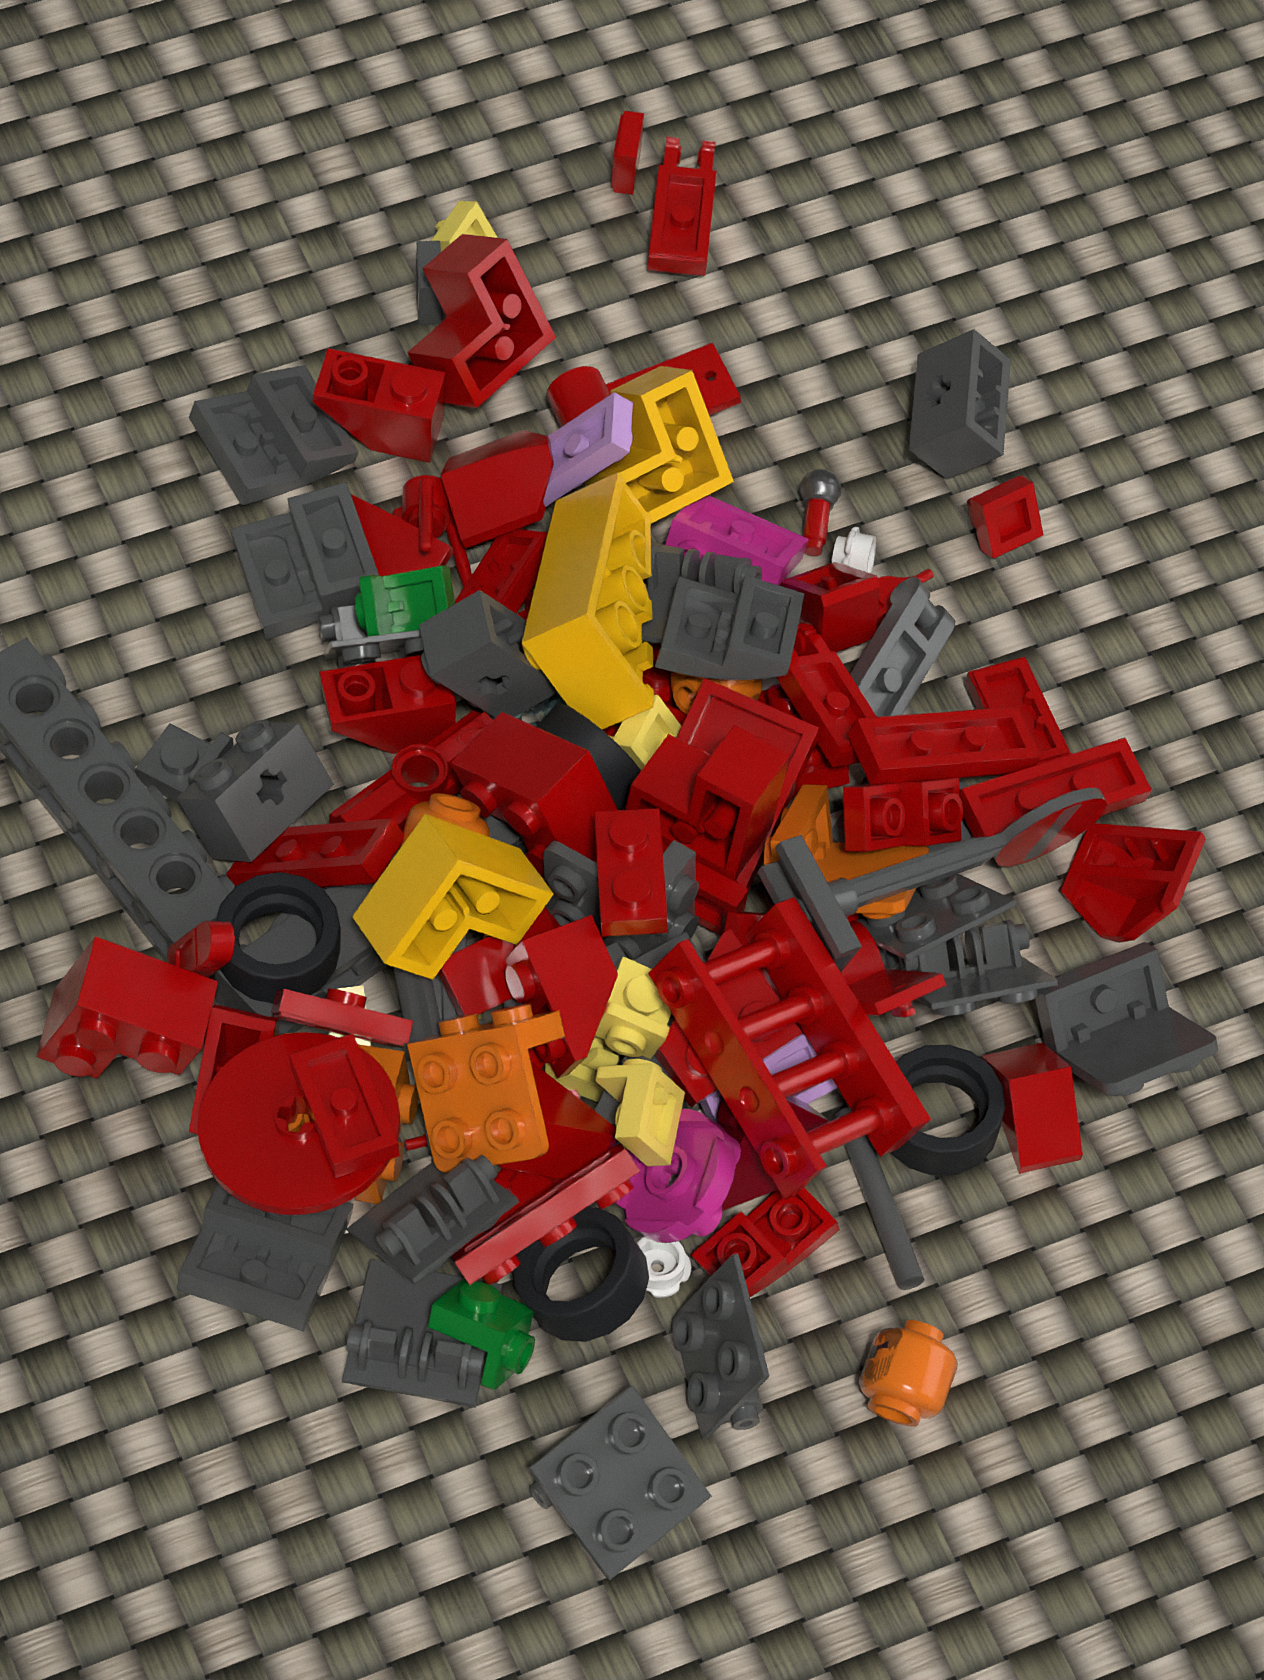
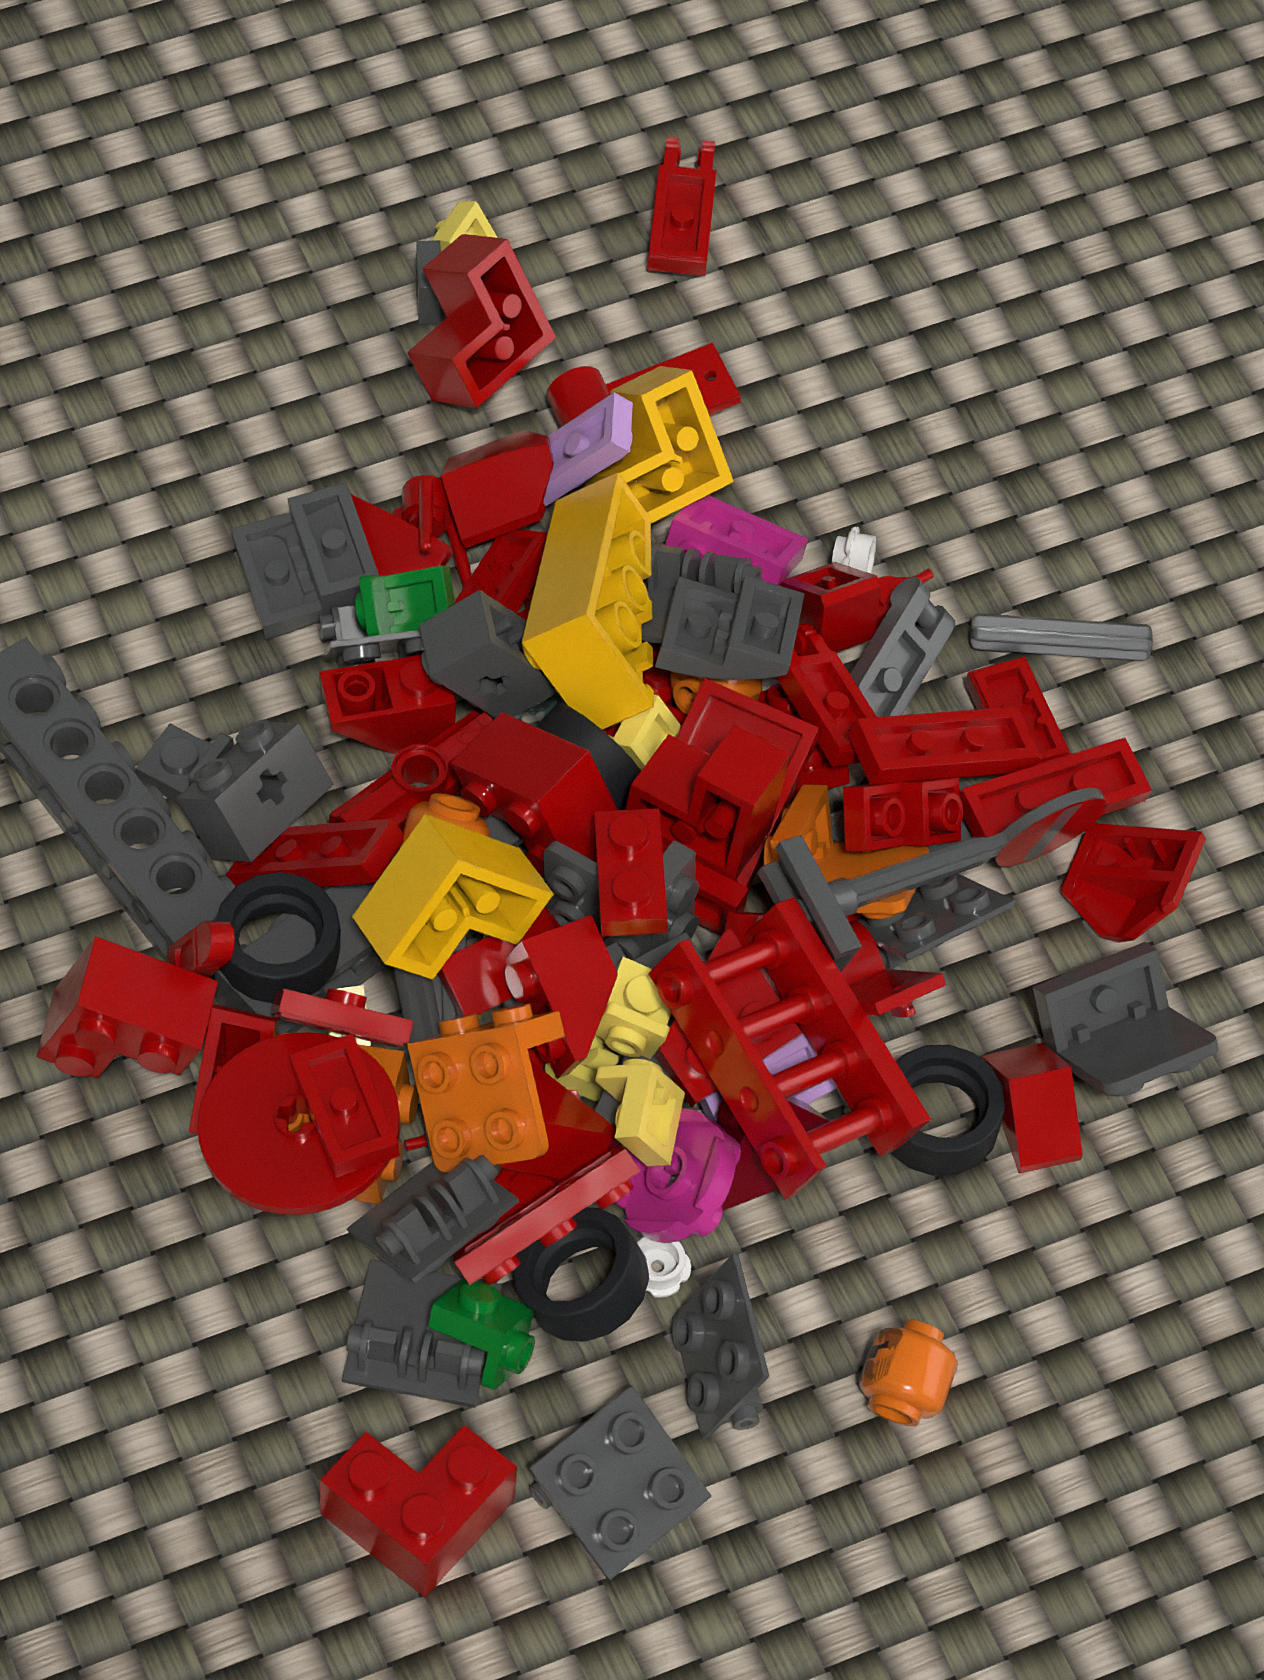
(263, 1259): dark grey slope -> none
(272, 435): dark grey slope -> none
(383, 402): red slope -> none
(420, 1519): none -> red brick
(627, 152): red tile -> none
(769, 1238): red slope -> none
(820, 492): piece -> none
(884, 1211): dark grey bar -> none
(960, 404): dark grey brick -> none
(992, 969): dark grey hinge -> none
(1006, 516): red tile -> none
(1061, 636): none -> axle

